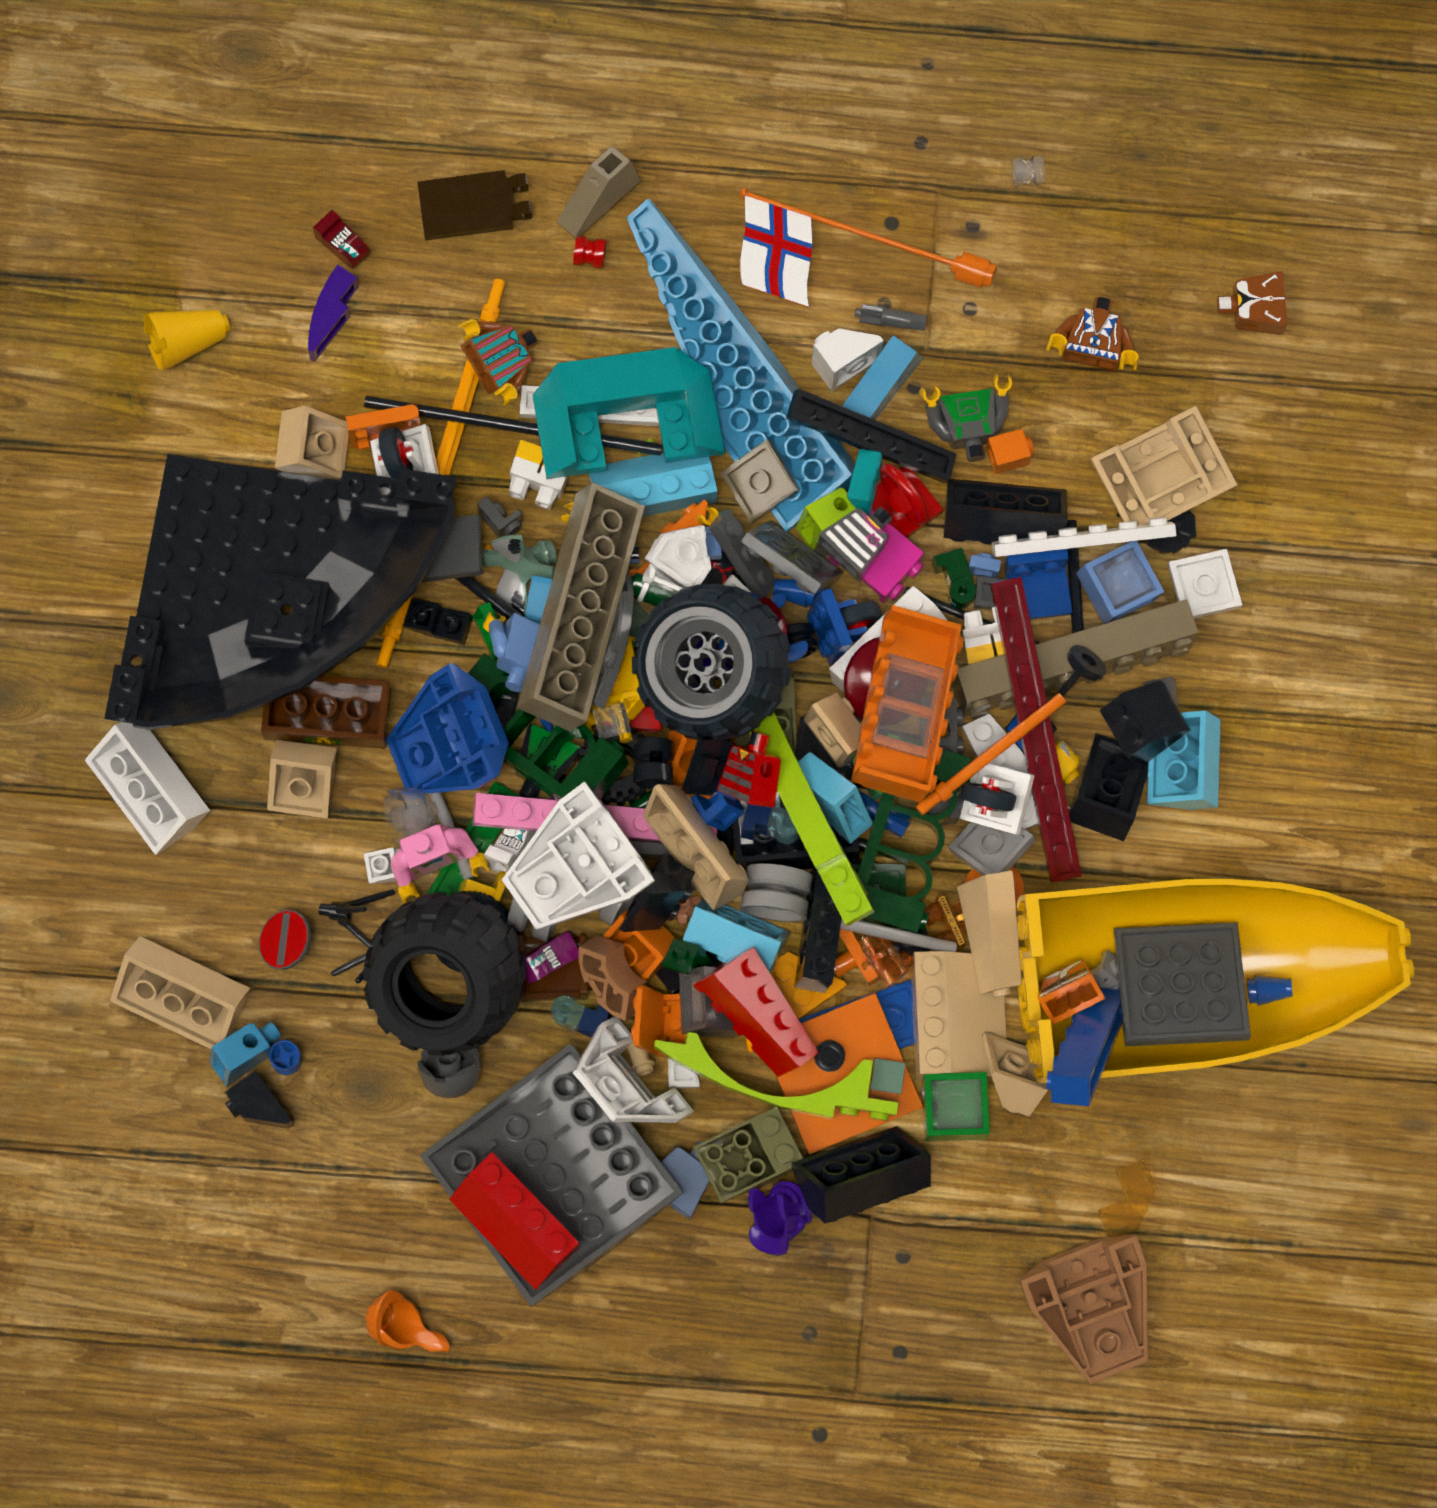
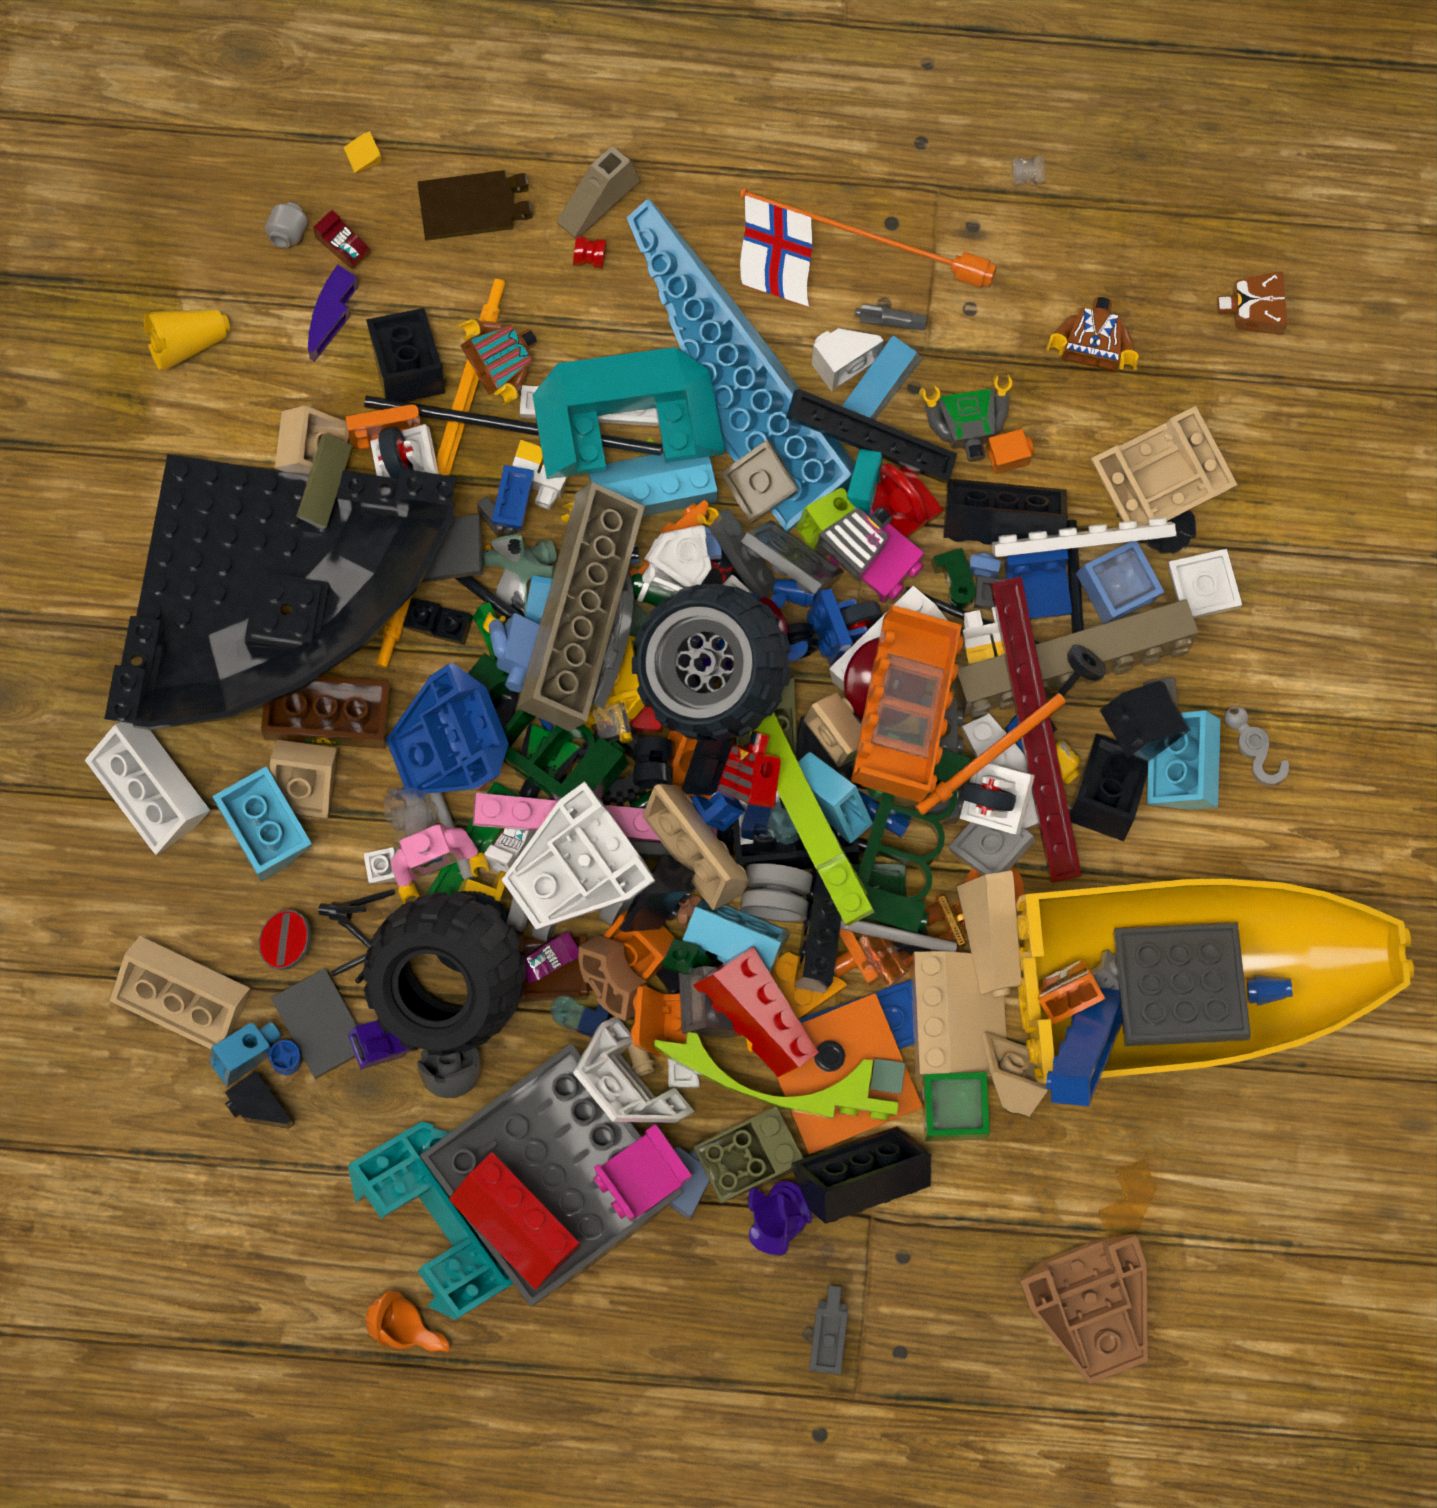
(262, 823): none -> medium azure slope
(286, 225): none -> light grey head
(317, 1022): none -> dark grey tile
(324, 480): none -> olive tile
(363, 153): none -> yellow slope
(374, 1046): none -> dark purple piece
(396, 1176): none -> teal slope
(406, 356): none -> black slope
(513, 497): none -> blue tile
(642, 1174): none -> dark pink panel
(829, 1334): none -> dark grey hinge
(1254, 745): none -> light grey piece

